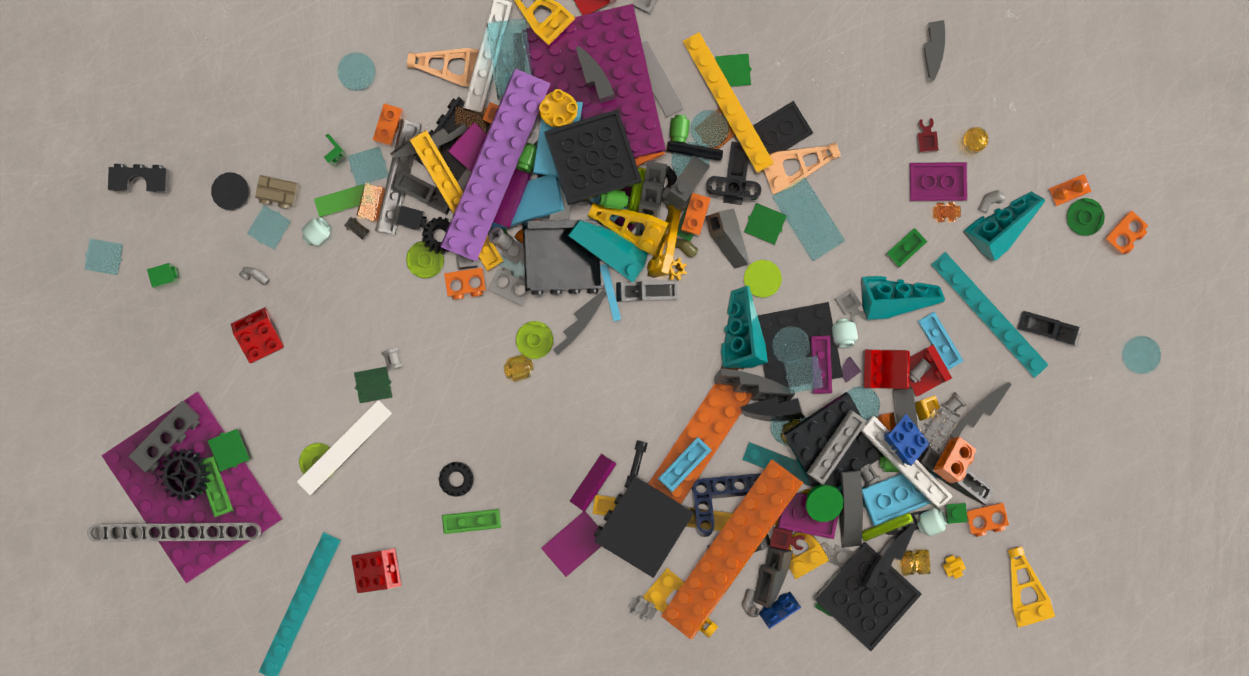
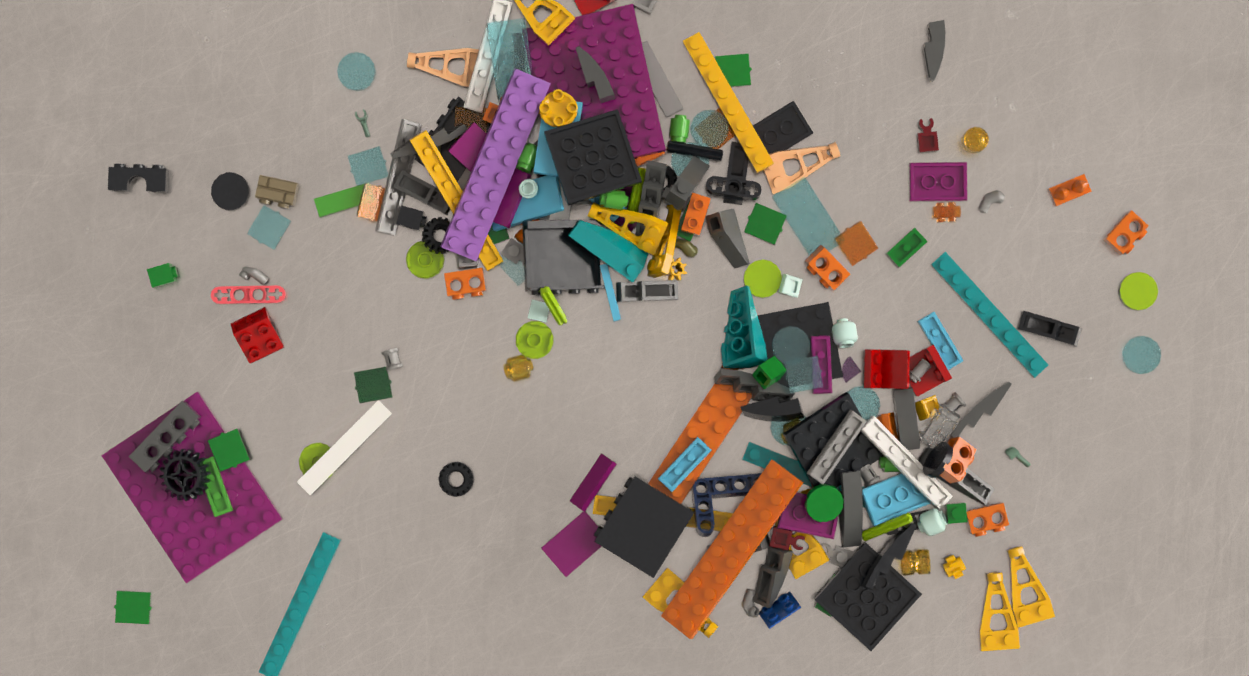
(103, 256): clear light blue piece -> none
(132, 607): none -> green piece
(164, 528): light grey beam -> none
(248, 294): none -> coral beam
(315, 231): light aqua head -> none
(336, 153): green panel -> none
(356, 227): clear smoke pin -> none
(363, 122): none -> sand green hand
(376, 571): red bracket -> none
(388, 125): orange brick -> none
(471, 521): bright green tile -> none
(503, 240): light grey bush -> none
(508, 290): light grey brick -> none
(528, 188): none -> light aqua plate
(538, 311): none -> light aqua tile
(553, 305): none -> lime axle
(584, 316): dark grey slope -> none
(638, 606): light grey piece -> none
(640, 448): black bar -> none
(769, 372): none -> green brick
(790, 285): none -> light aqua tile
(830, 264): none -> orange brick
(848, 303): light grey plate -> none
(856, 243): none -> clear orange piece
(891, 298): teal wedge -> none
(907, 440): blue hinge -> none
(937, 459): none -> black tile
(997, 639): none -> yellow plate
(1000, 230): teal wedge -> none
(1013, 452): none -> sand green hand
(1085, 217): green tile -> none
(1138, 291): none -> lime tile

